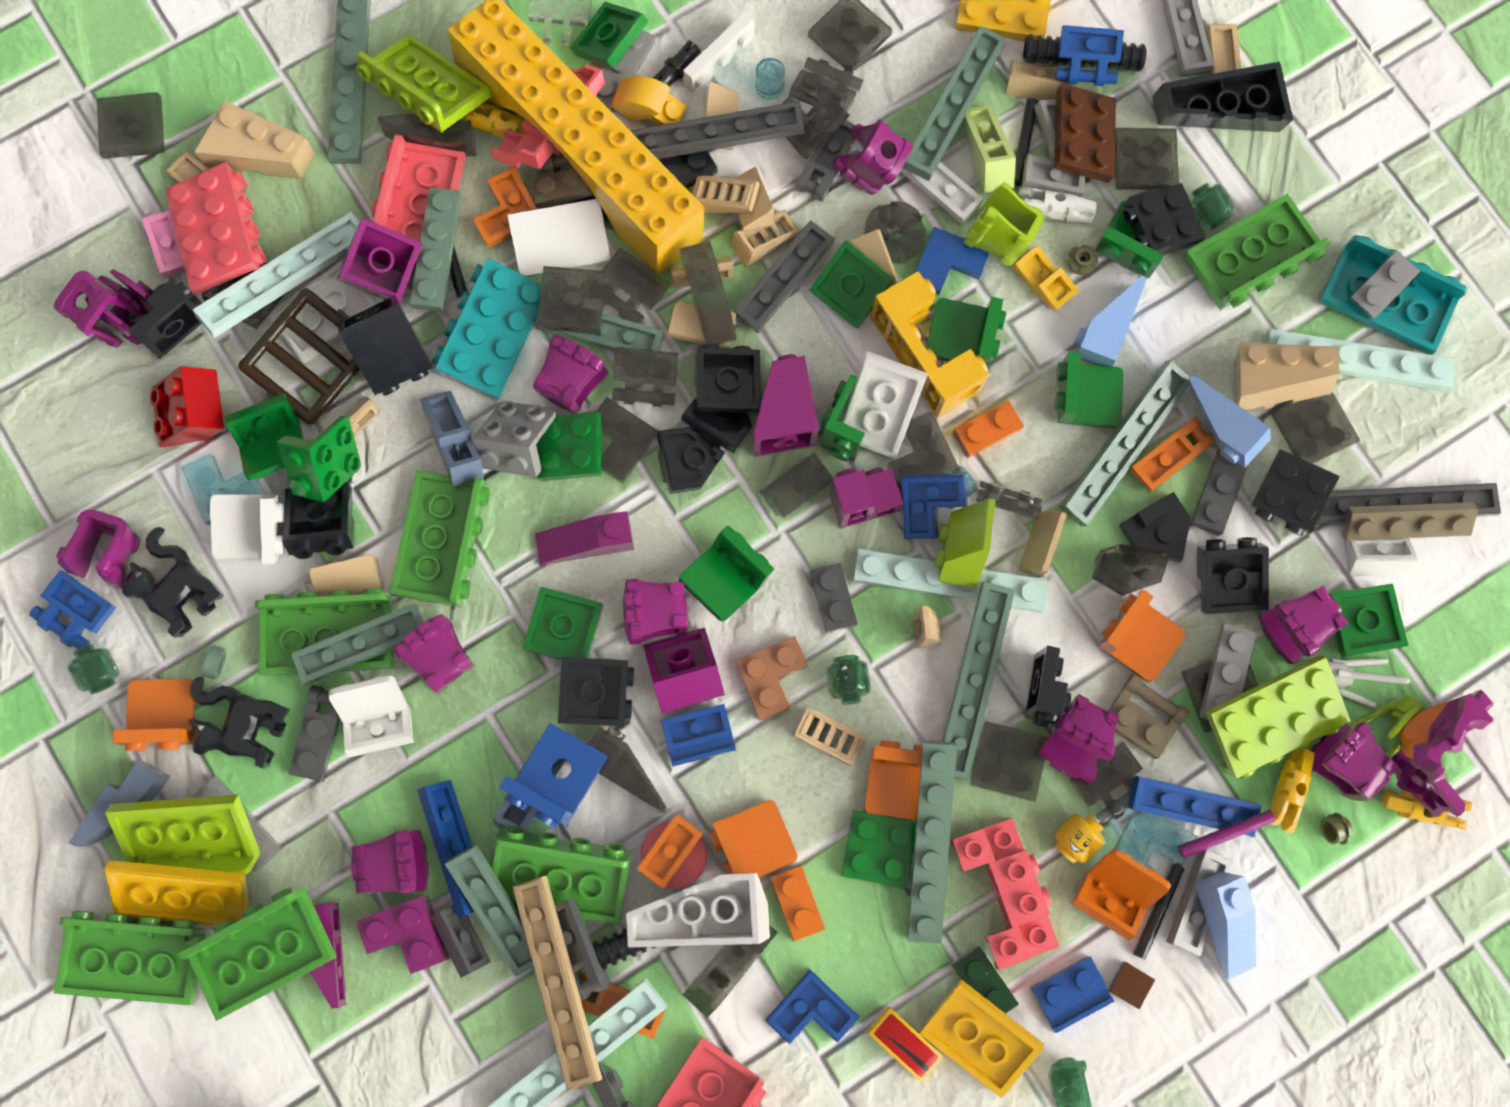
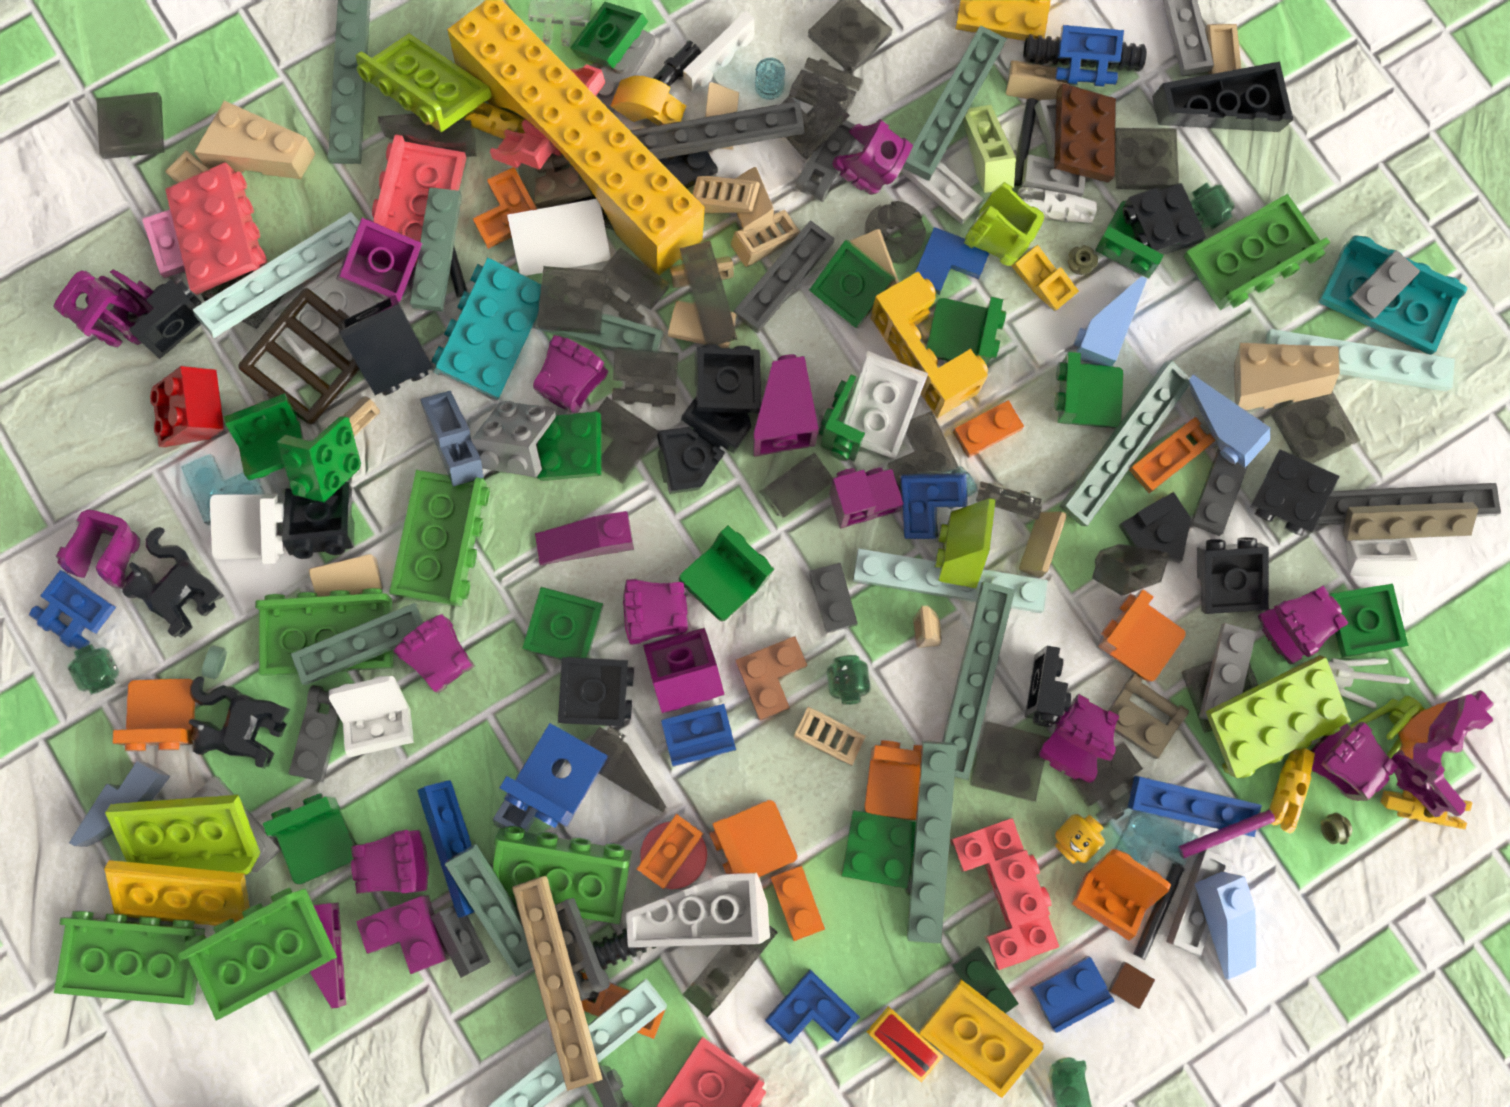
(312, 837): none -> green bracket

